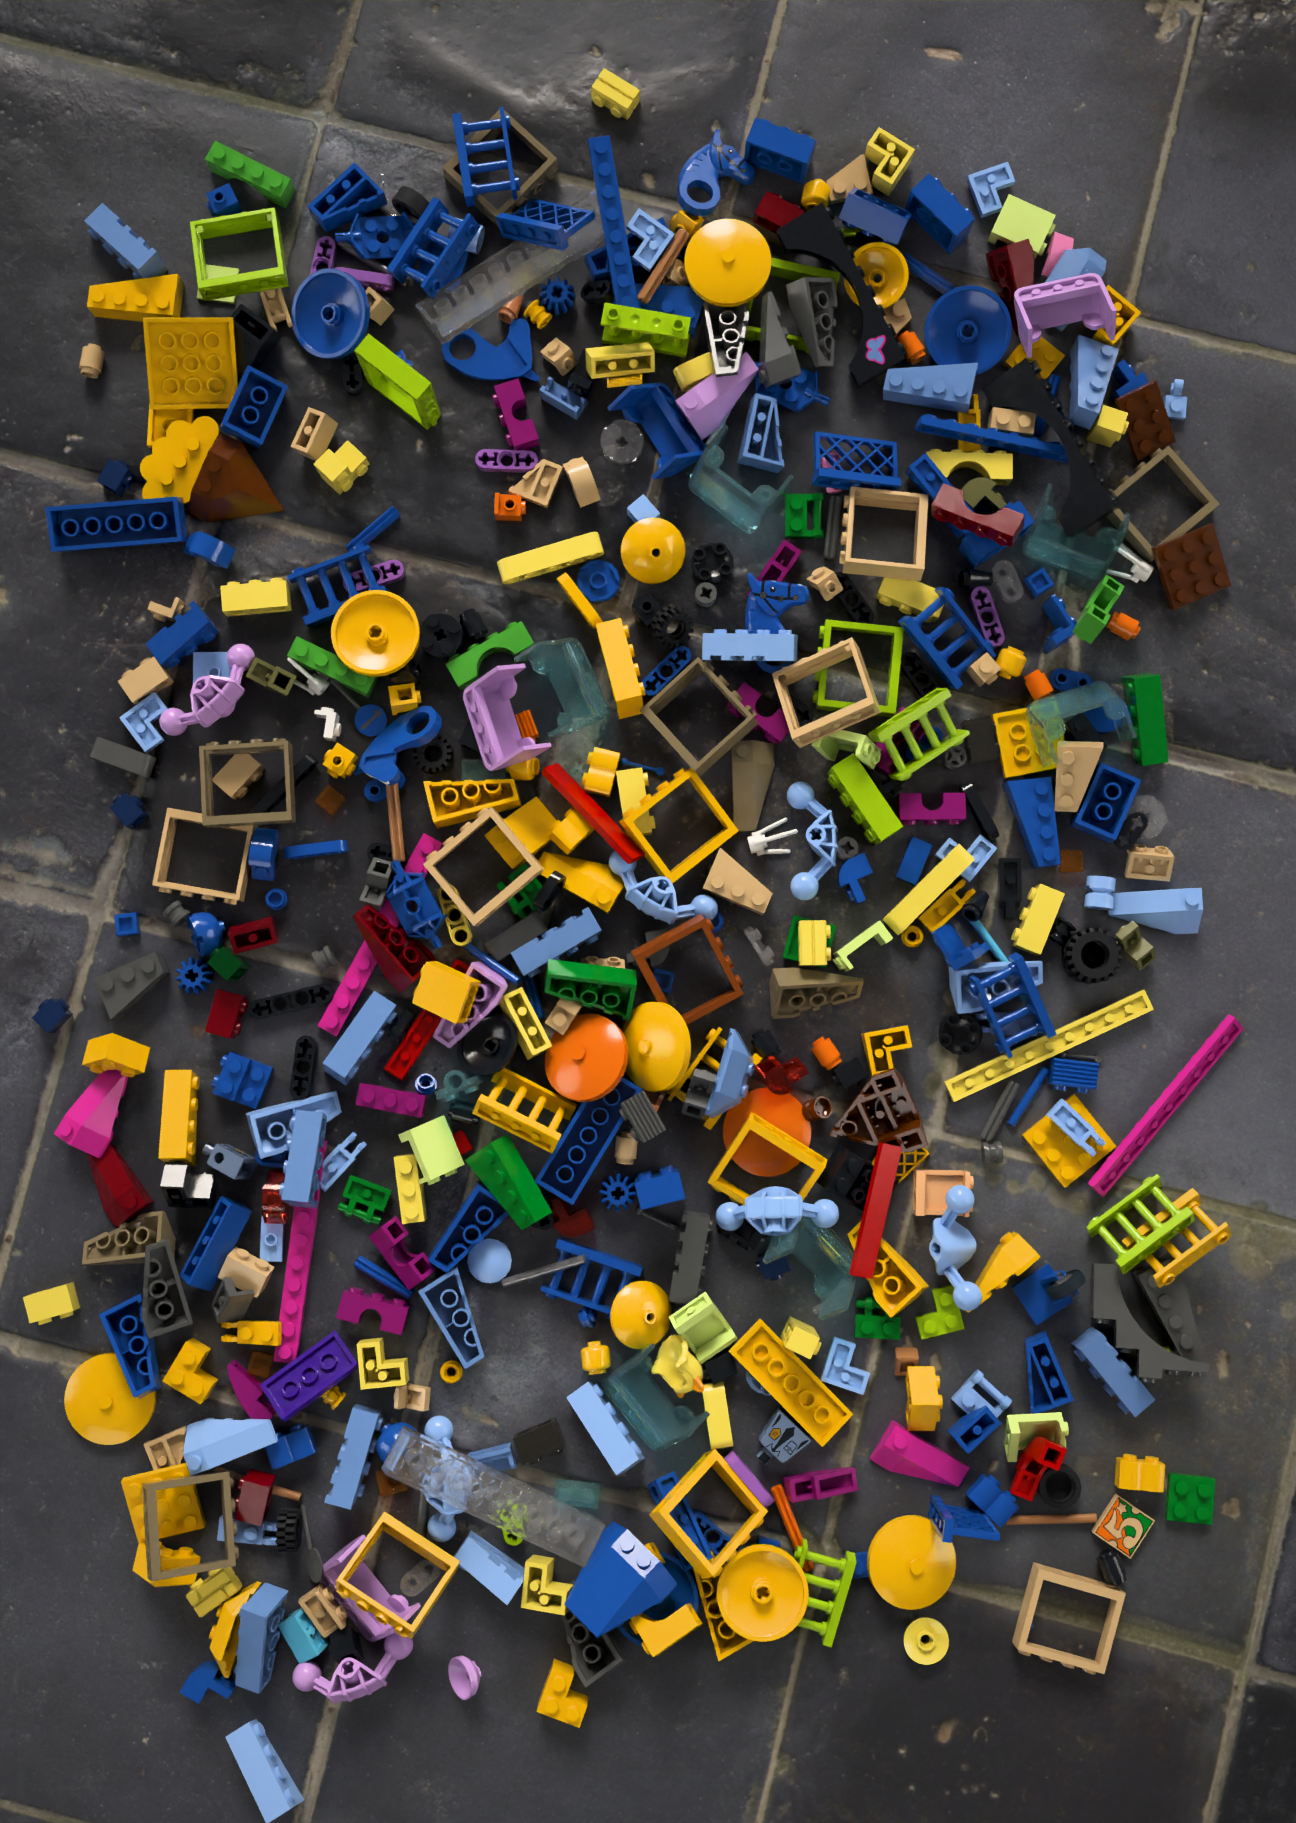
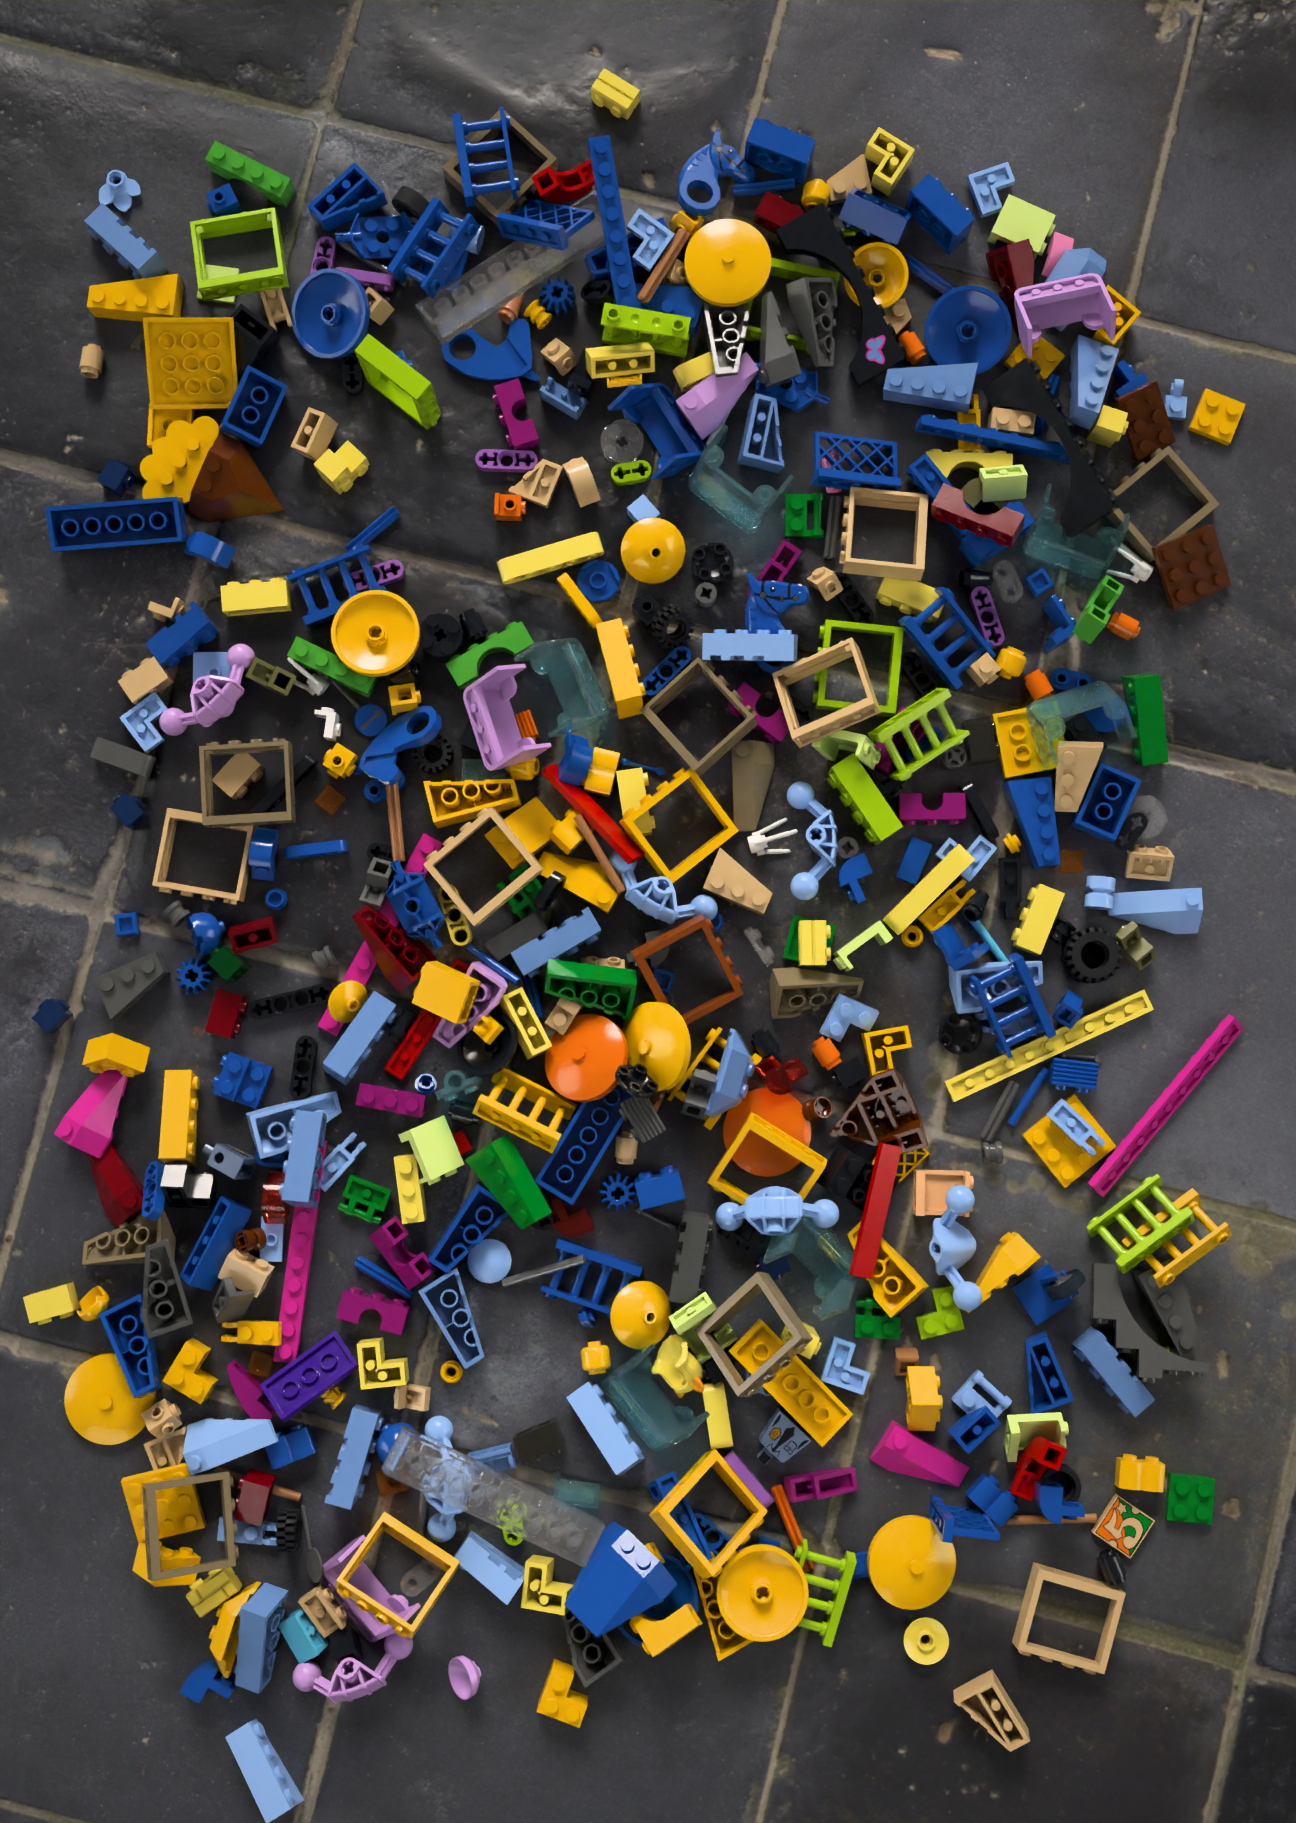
(93, 1304): none -> yellow hair
(120, 193): none -> light blue plate
(152, 1195): none -> blue beam
(162, 1418): none -> tan brick
(250, 1240): none -> reddish brown wheel
(341, 999): none -> yellow dish
(488, 1029): none -> yellow tile
(566, 185): none -> red arch
(576, 761): none -> blue brick
(599, 853): none -> medium nougat bar
(630, 467): none -> lime beam
(636, 1081): none -> black dish
(730, 1308): none -> dark tan window
(761, 187): none -> blue axle
(847, 1011): none -> light blue plate
(992, 1707): none -> tan wedge
(1003, 483): none -> yellowish green panel
(1012, 843): none -> yellow plate
(1050, 1502): none -> blue brick
(1068, 1009): none -> blue brick
(1216, 417): none -> yellow plate

